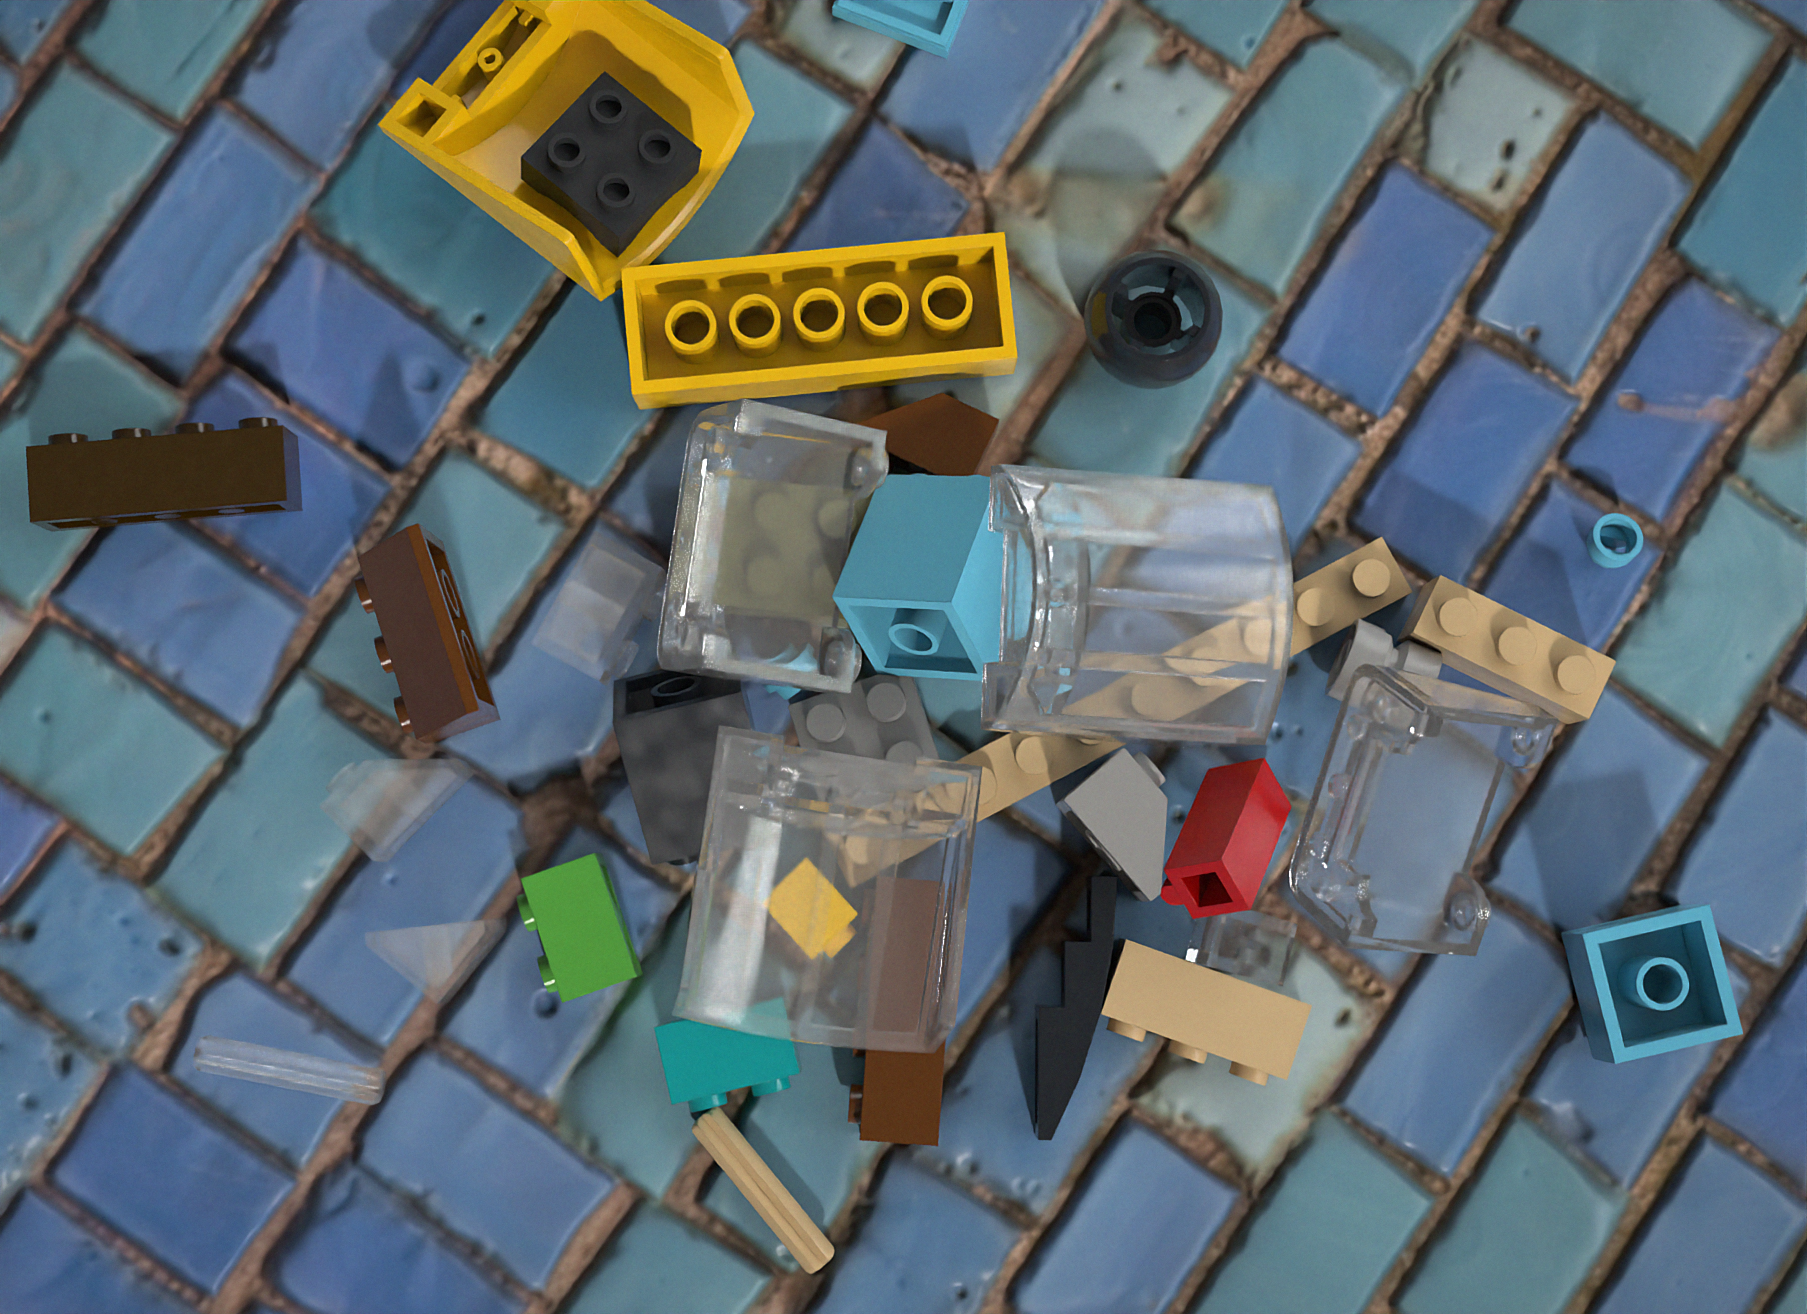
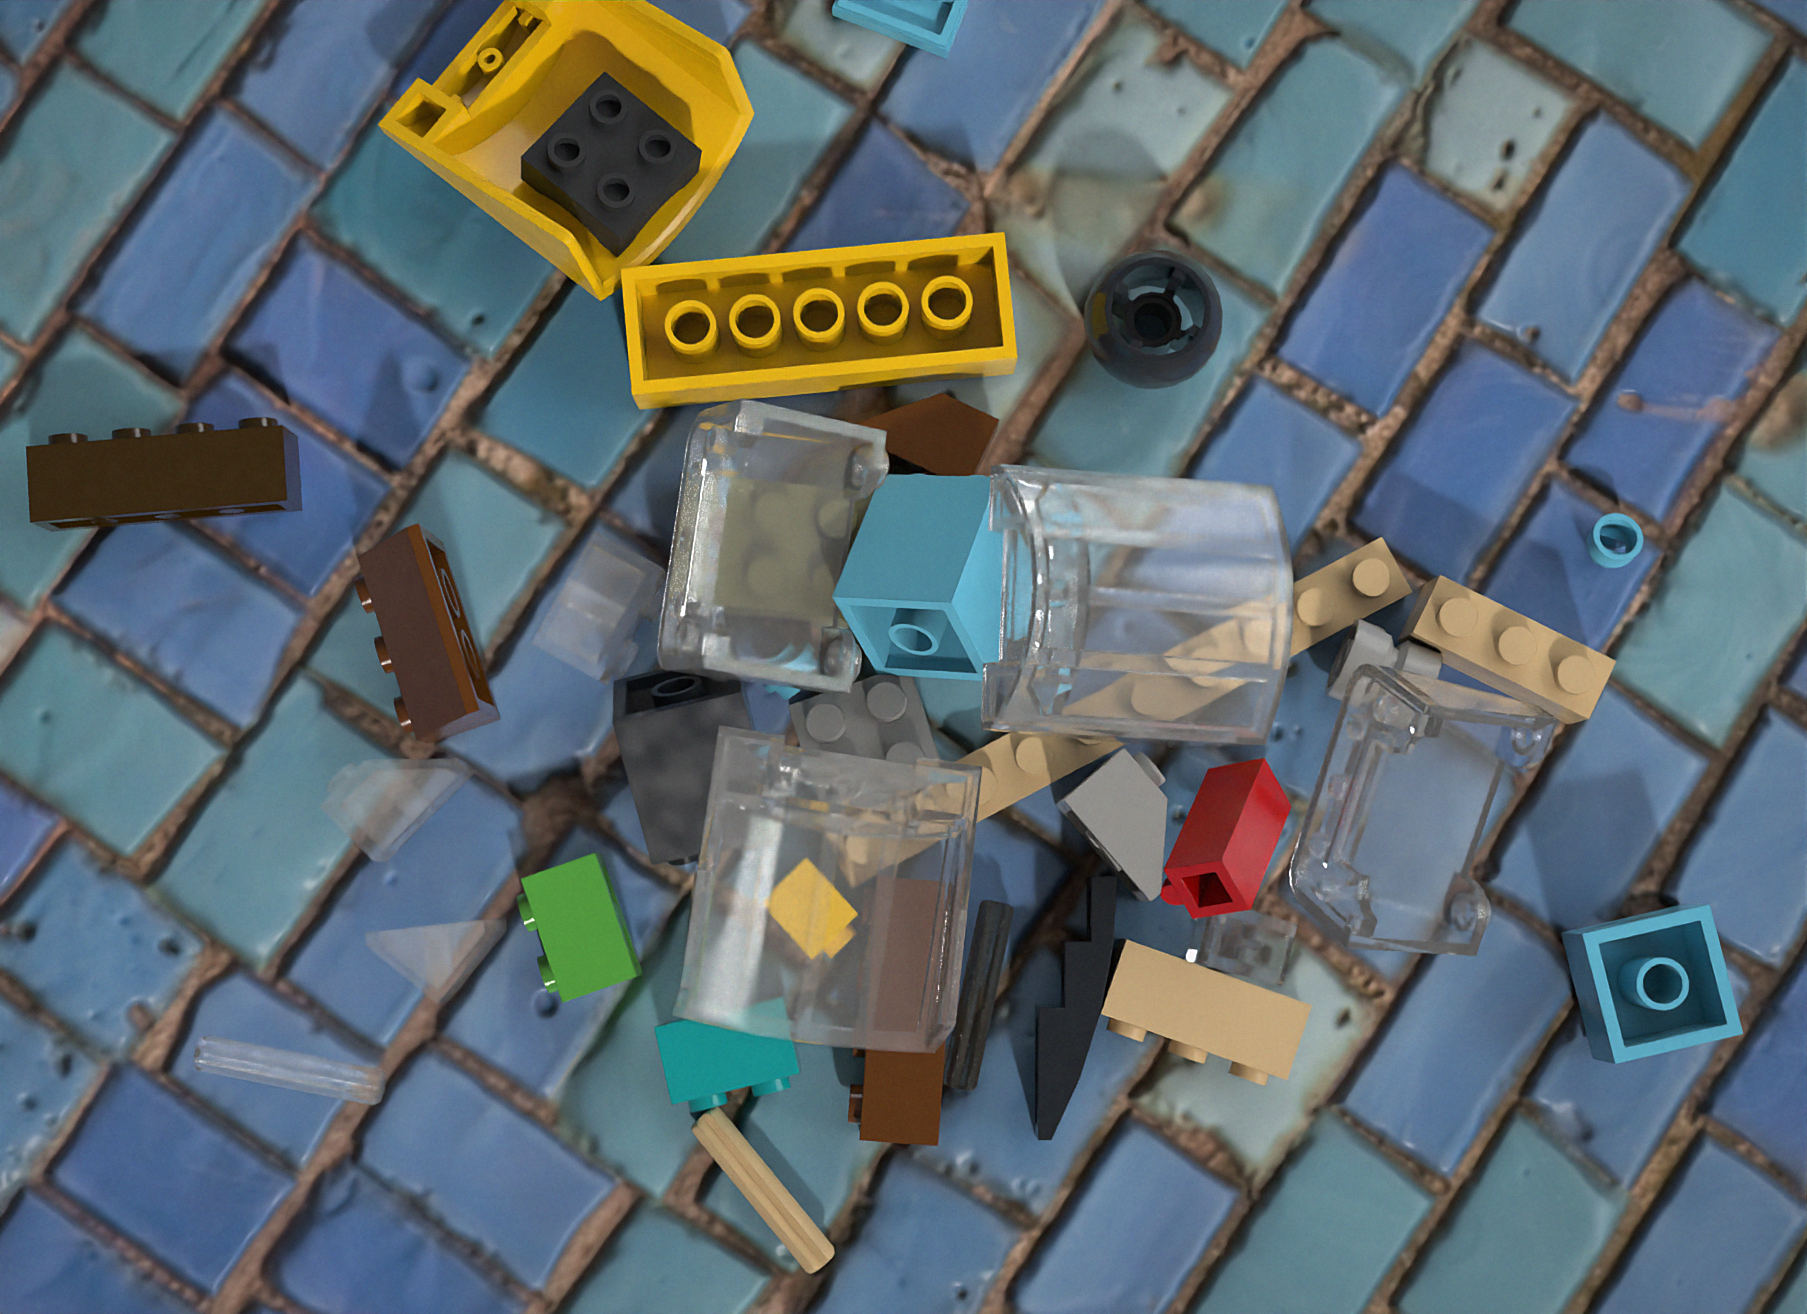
(978, 995): none -> clear smoke axle

